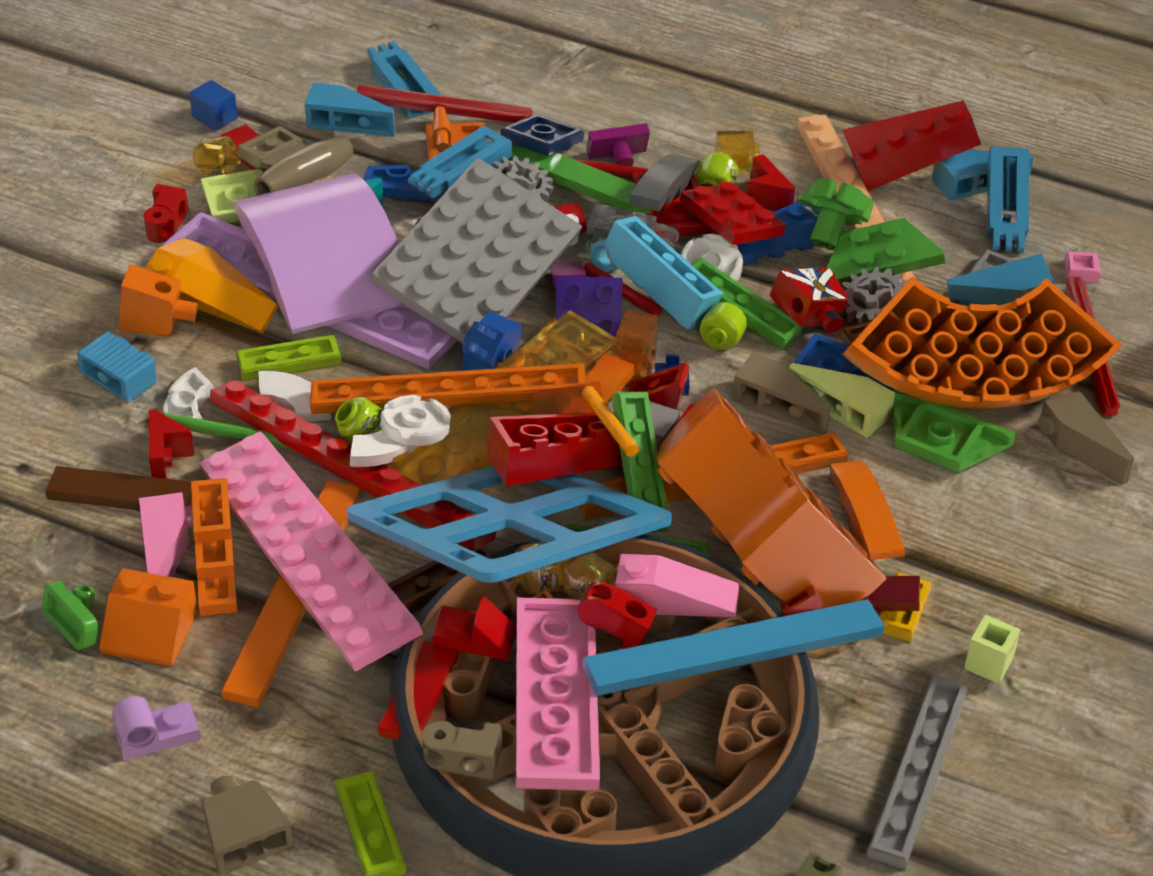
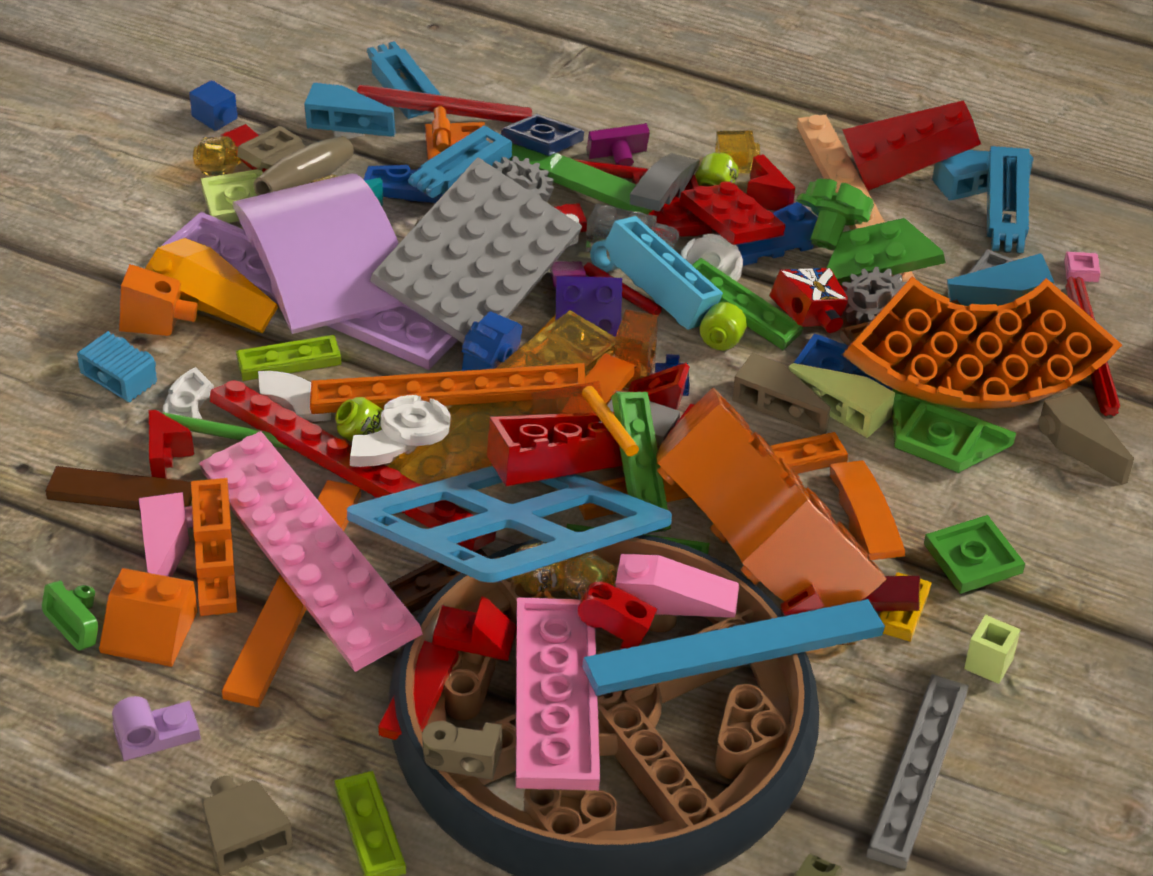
(166, 214): red leg -> none
(974, 554): none -> bright green plate

